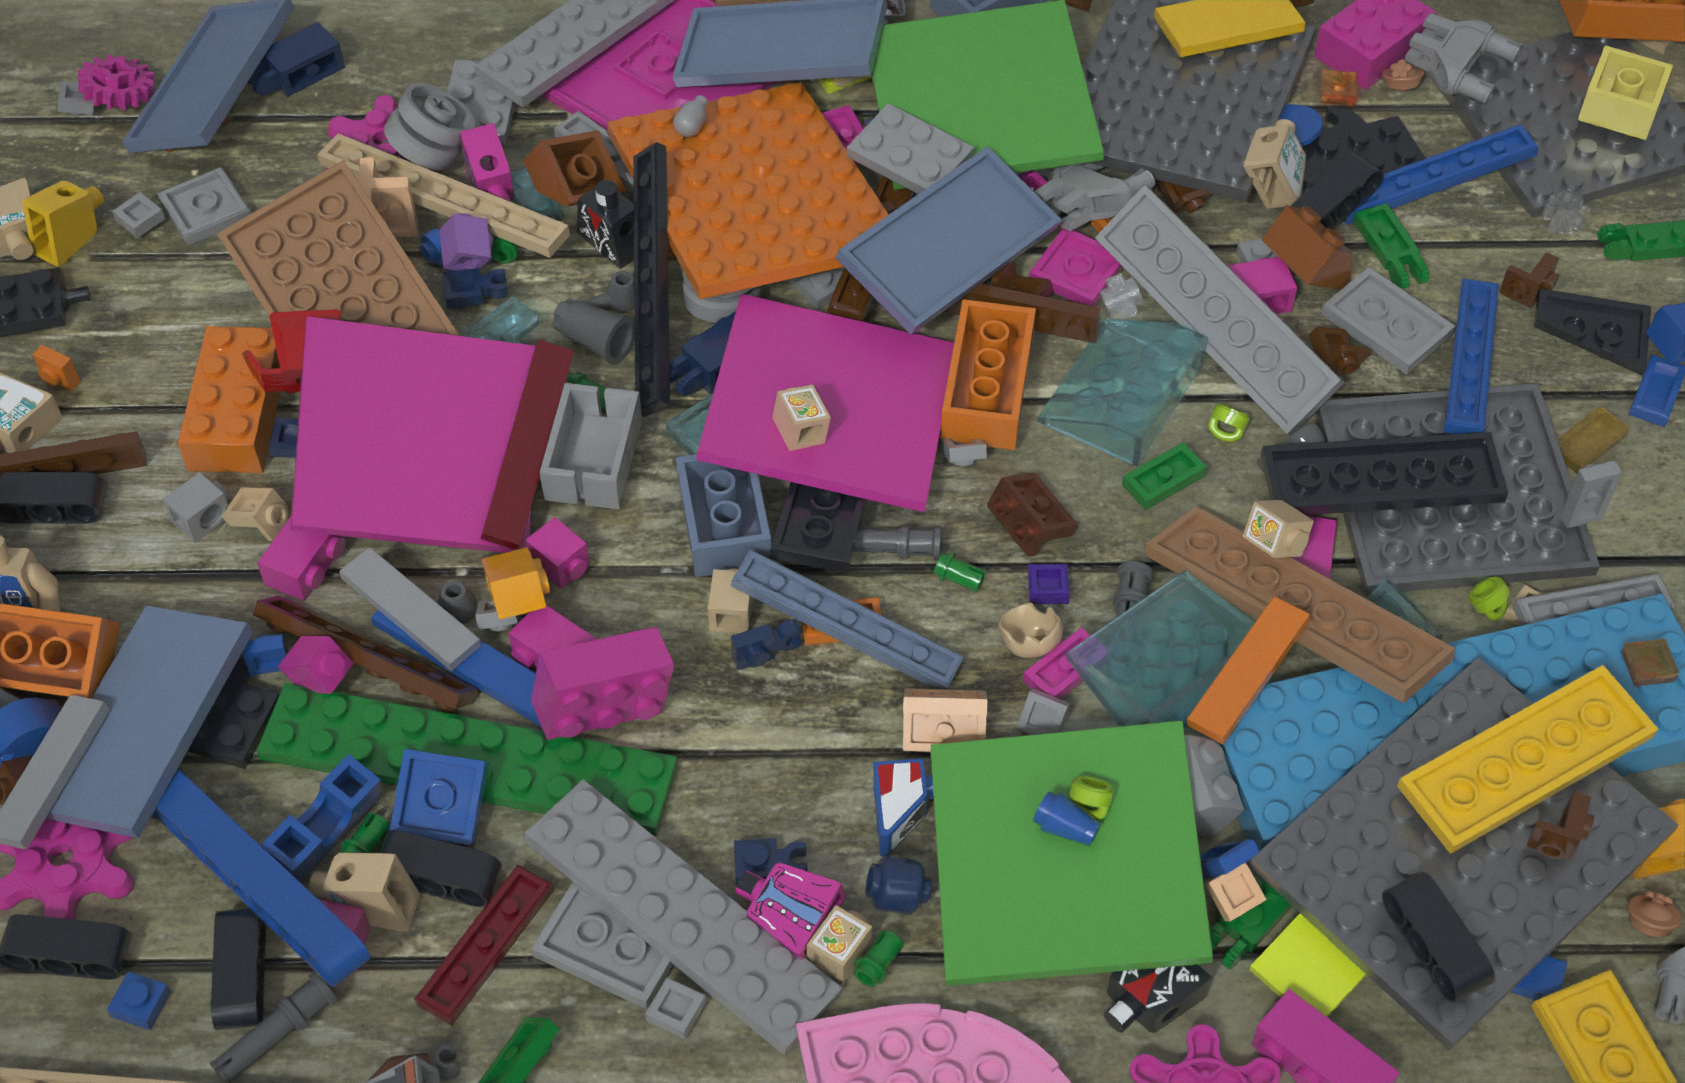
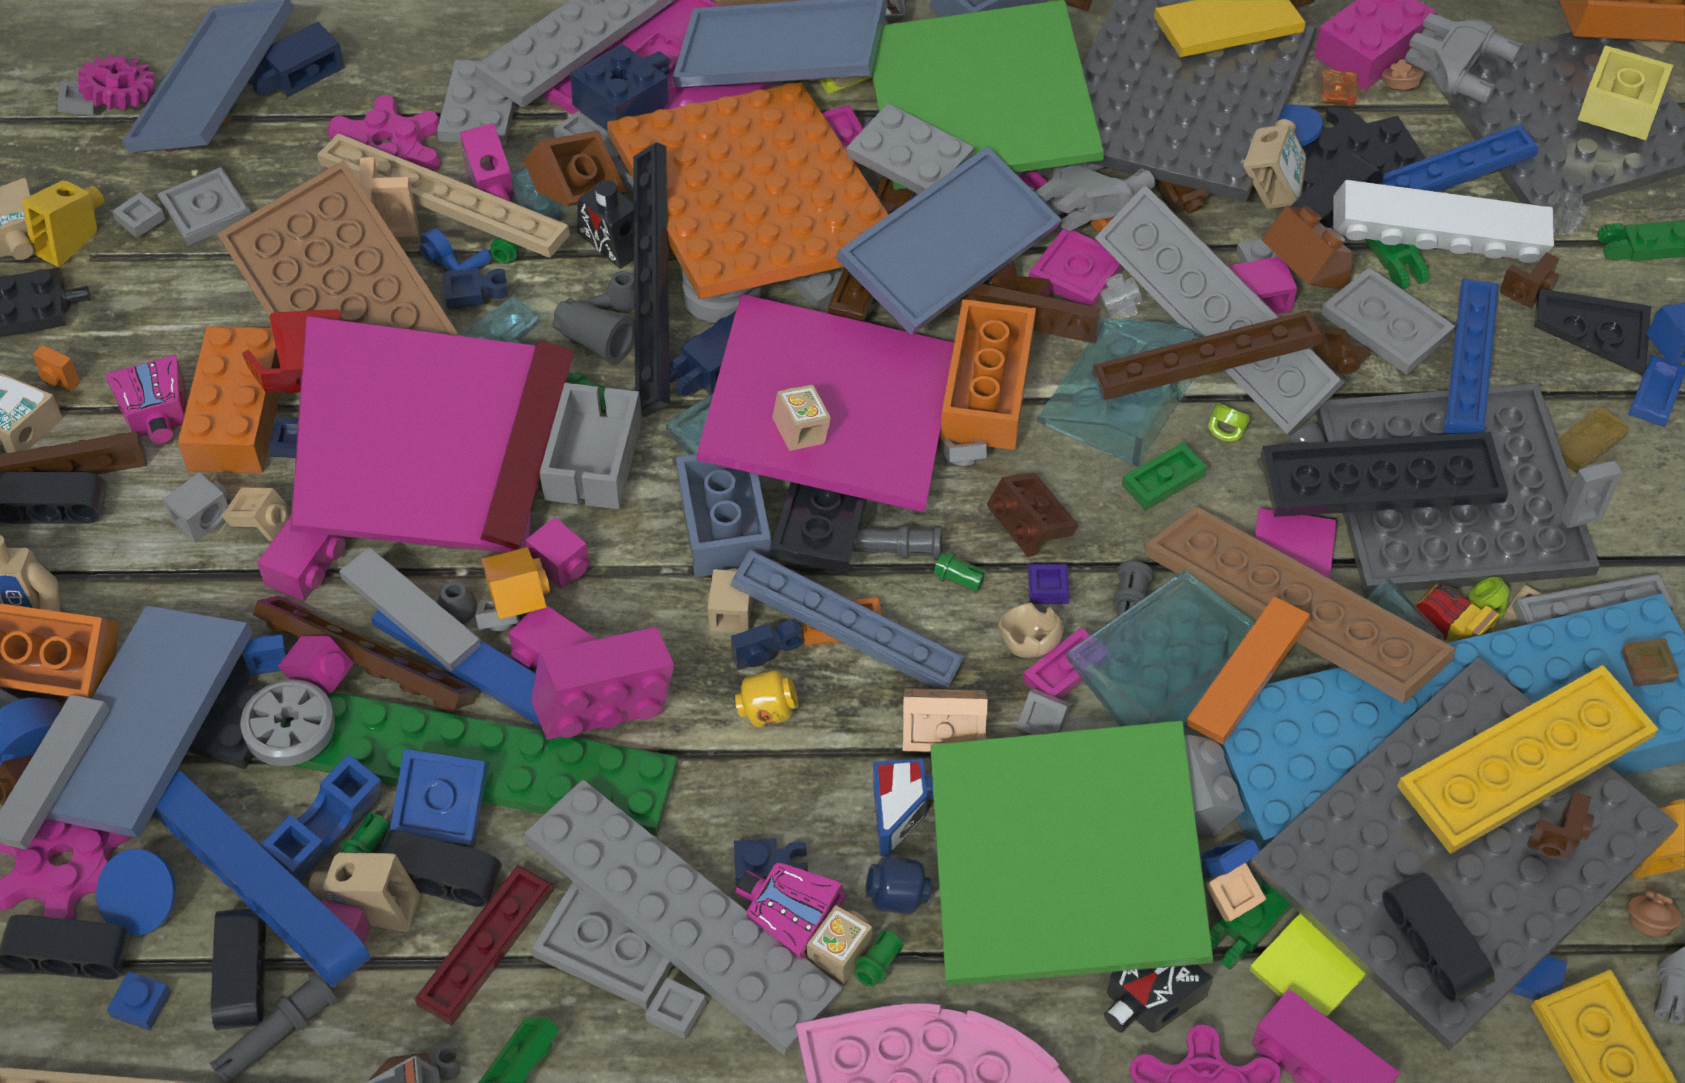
(136, 891): none -> blue piece
(151, 397): none -> dark pink torso
(308, 731): none -> light grey wheel
(428, 126): light grey wheel -> none
(465, 242): medium lavender brick -> none
(620, 85): none -> dark blue hinge
(691, 117): light grey cylinder -> none
(767, 698): none -> yellow head
(1065, 819): blue cone -> none
(1093, 793): lime tile -> none
(1207, 355): none -> reddish brown tile
(1278, 528): tan brick -> none
(1443, 221): none -> white brick
(1456, 616): none -> leg

